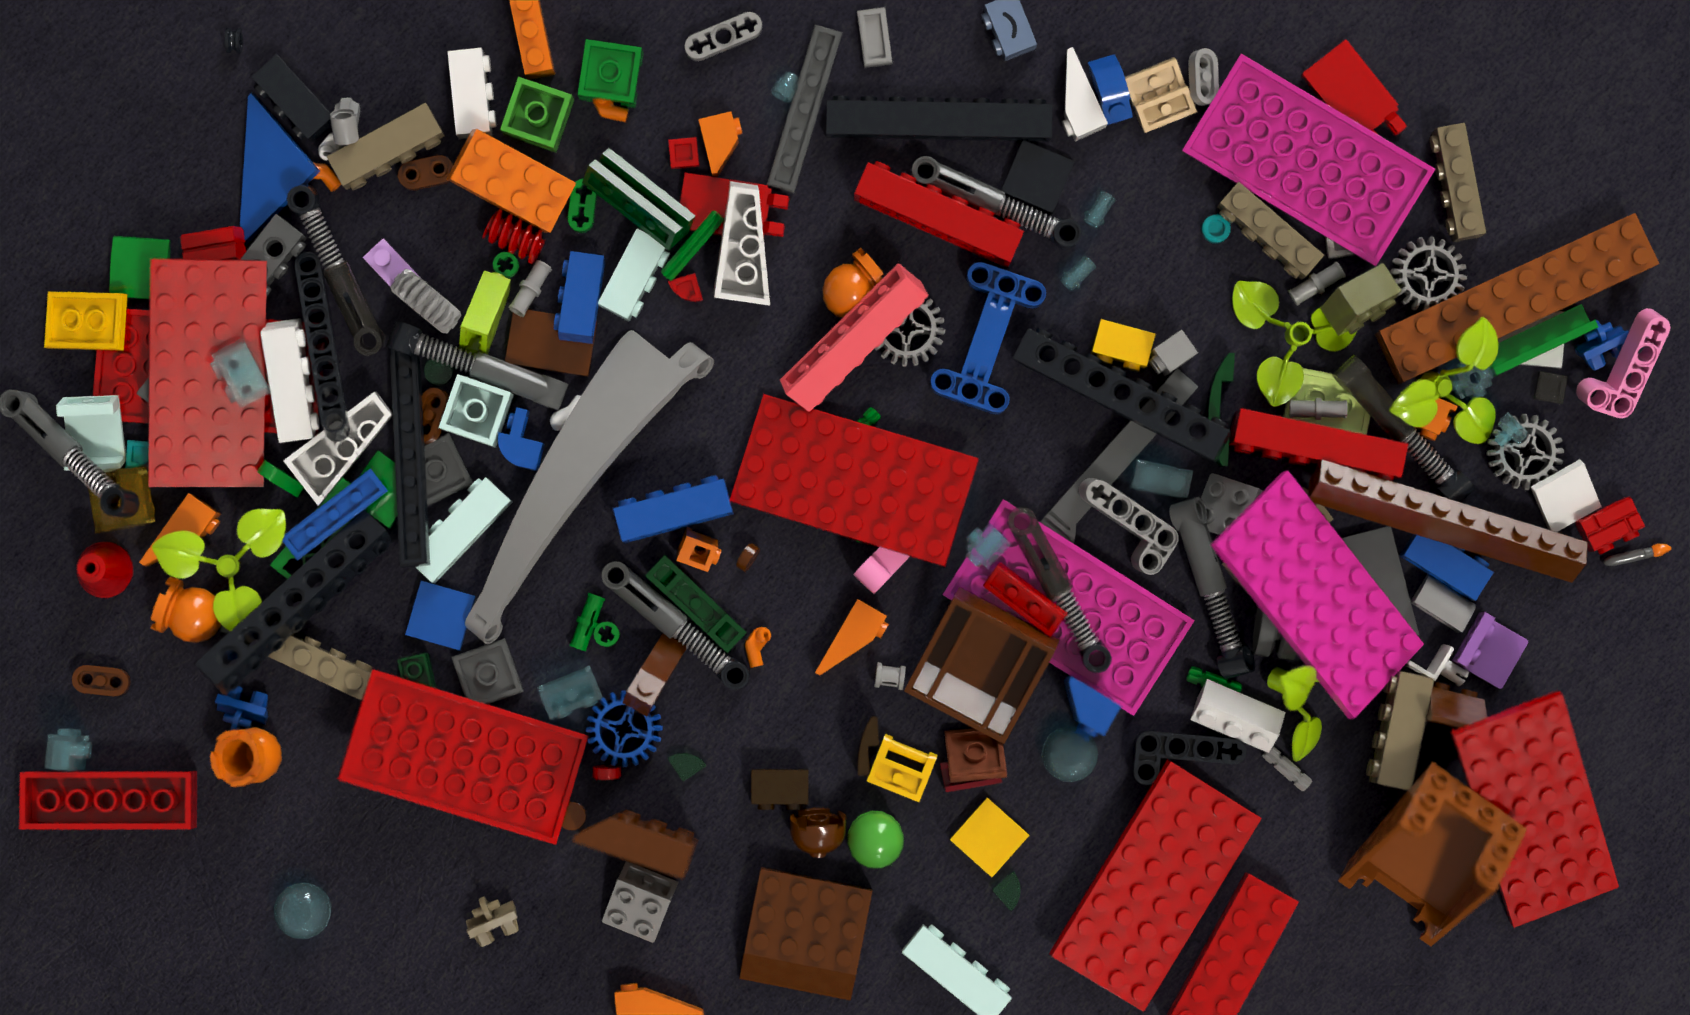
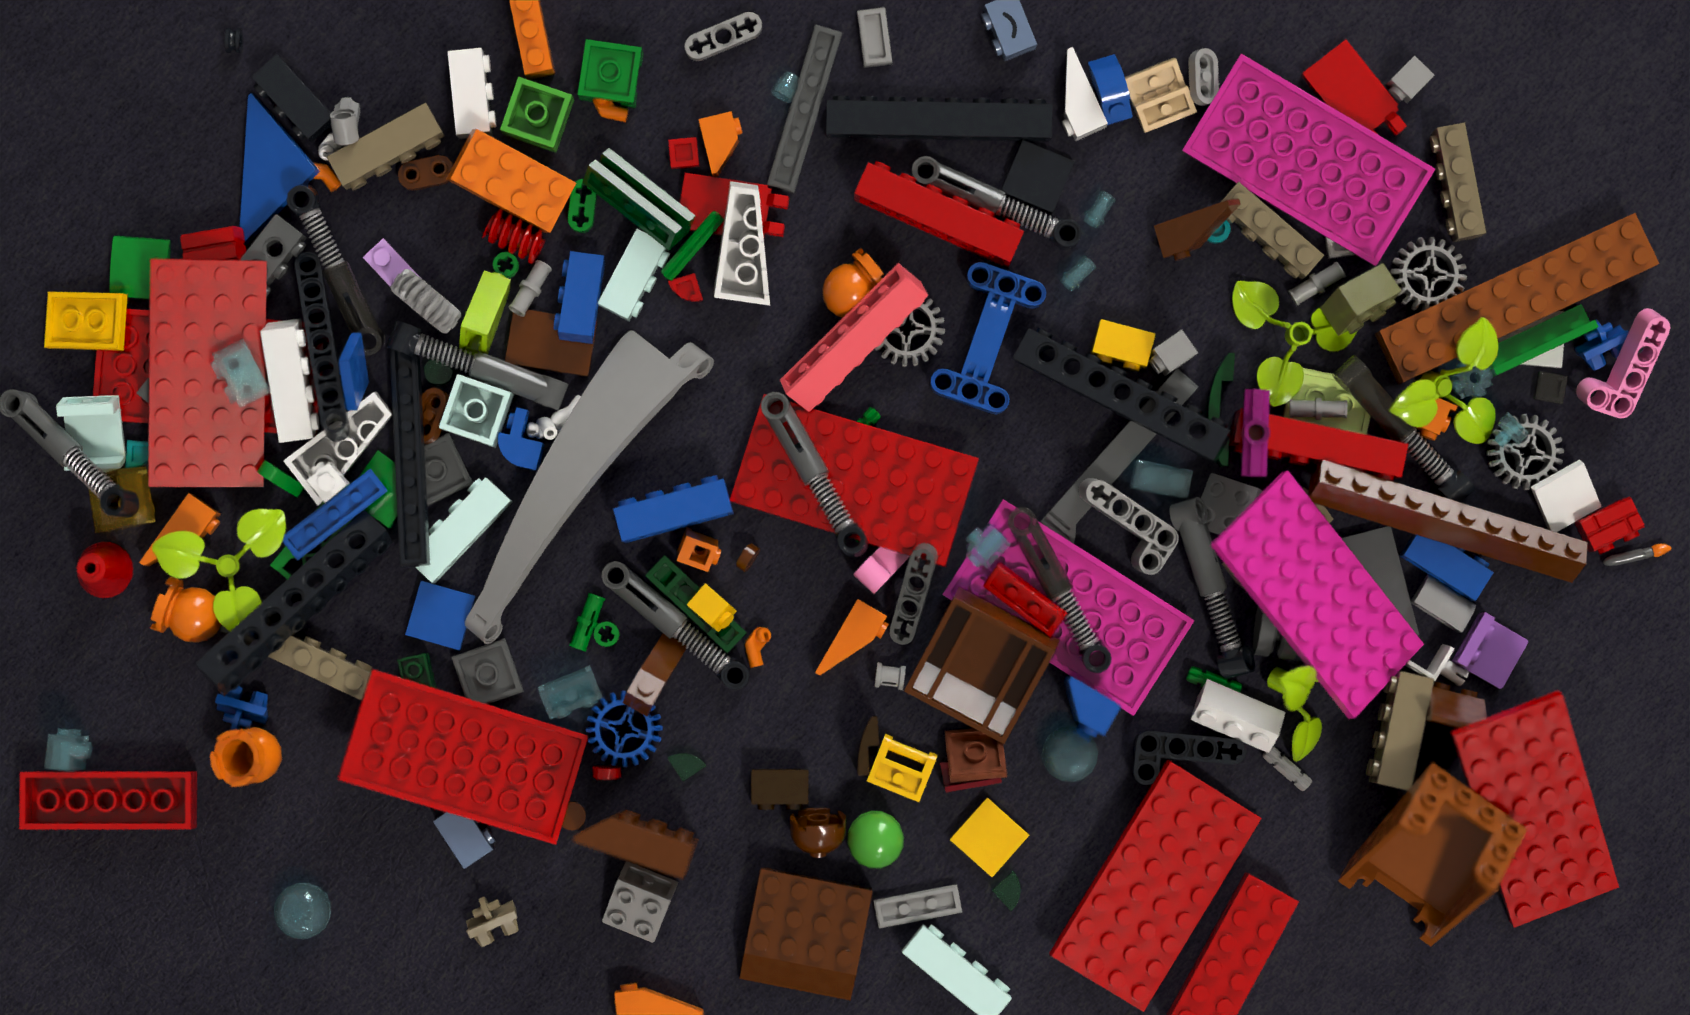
(101, 681): reddish brown plate -> none
(326, 480): none -> white brick
(353, 371): none -> blue tile
(465, 838): none -> sand blue brick
(542, 428): none -> white arm
(712, 608): none -> yellow brick
(813, 471): none -> piece
(914, 594): none -> dark grey beam
(917, 906): none -> light grey tile
(1192, 230): none -> reddish brown slope
(1255, 452): none -> magenta piece
(1409, 80): none -> light grey brick

